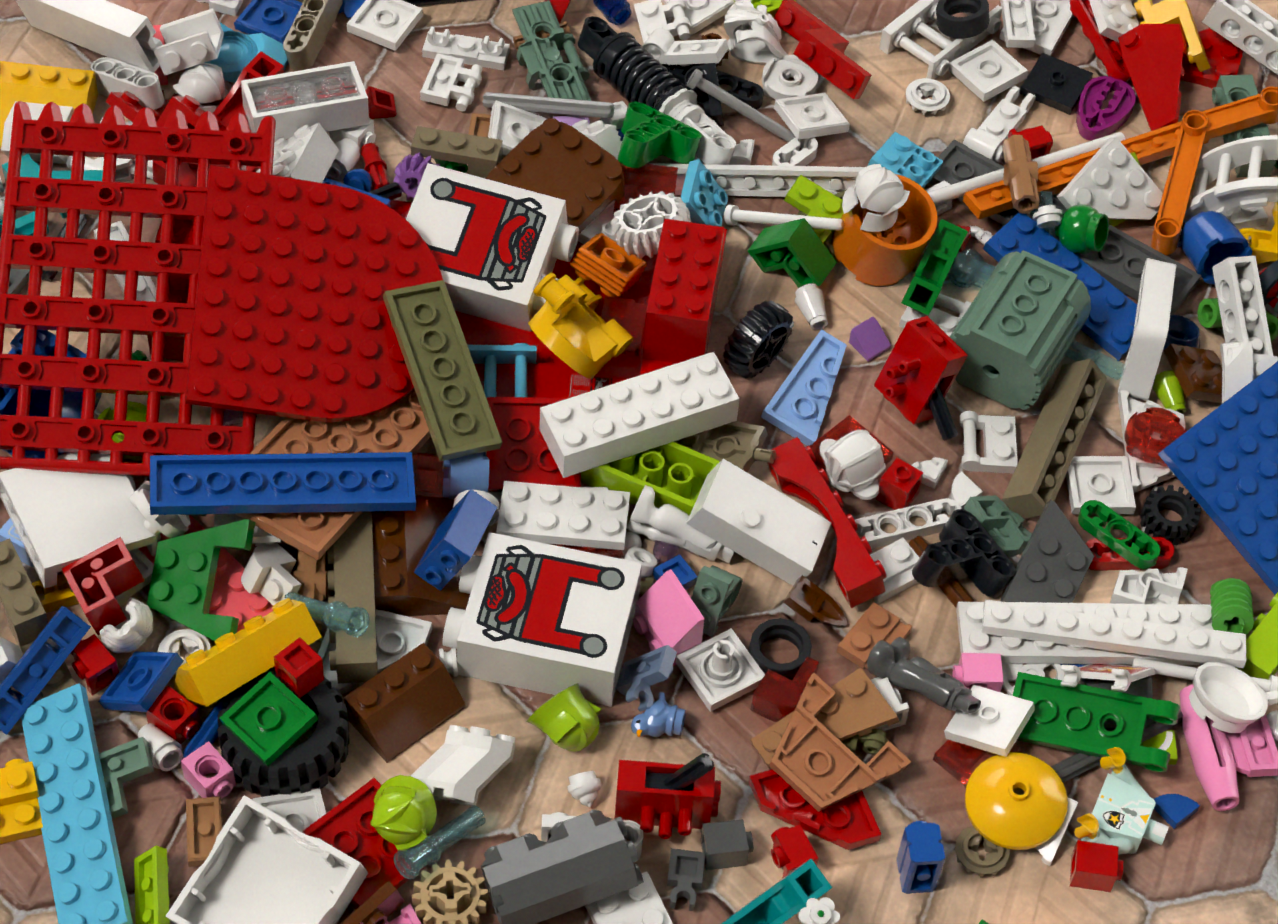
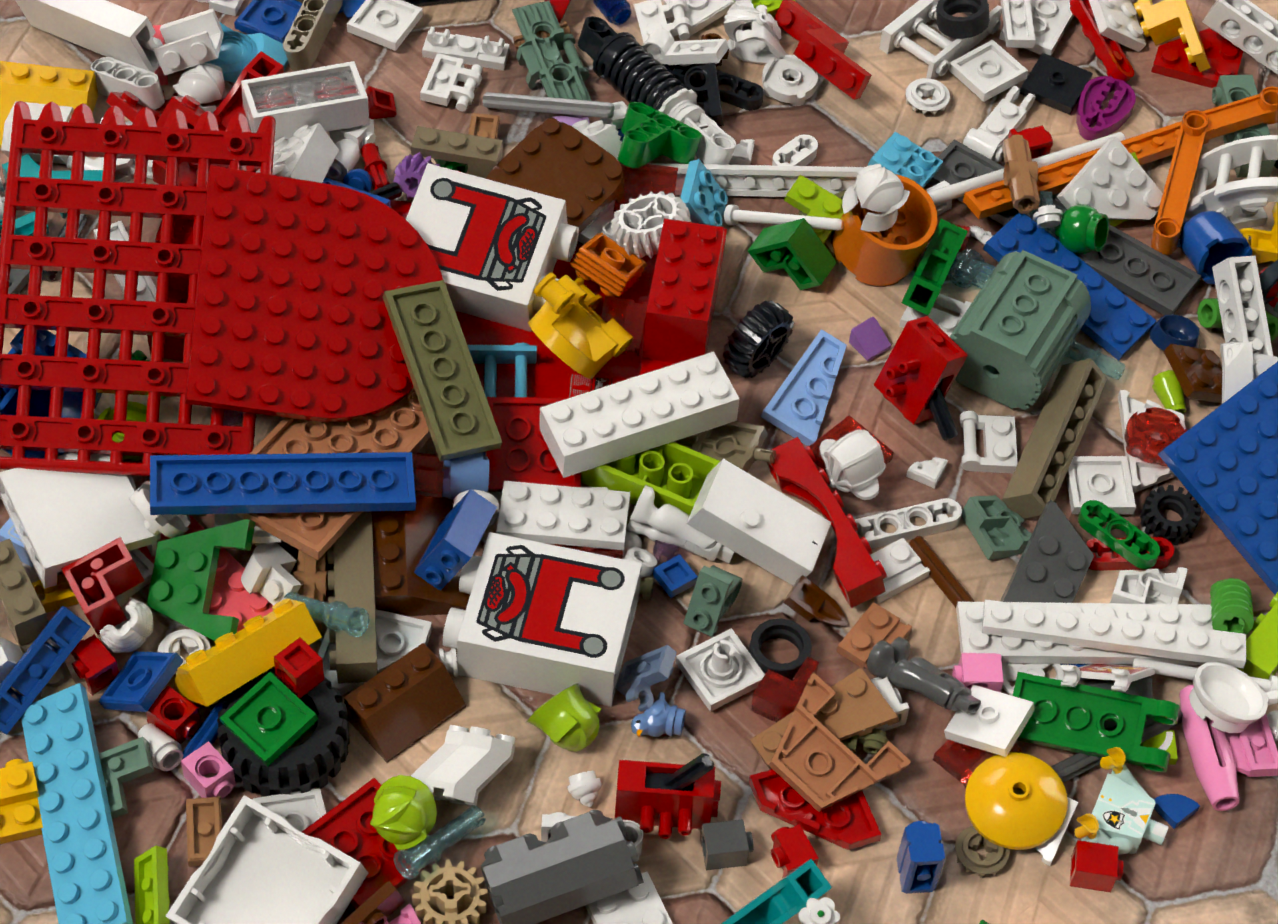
(511, 124): white plate -> none
(669, 616): bright pink slope -> none
(685, 875): dark grey plate -> none
(698, 81): light grey bar -> none
(811, 116): white plate -> none
(811, 304): white cone -> none
(899, 485): red brick -> none
(962, 553): black beam -> none
(963, 489): white tile -> none
(1149, 328): white beam -> none
(1155, 66): red wedge -> none

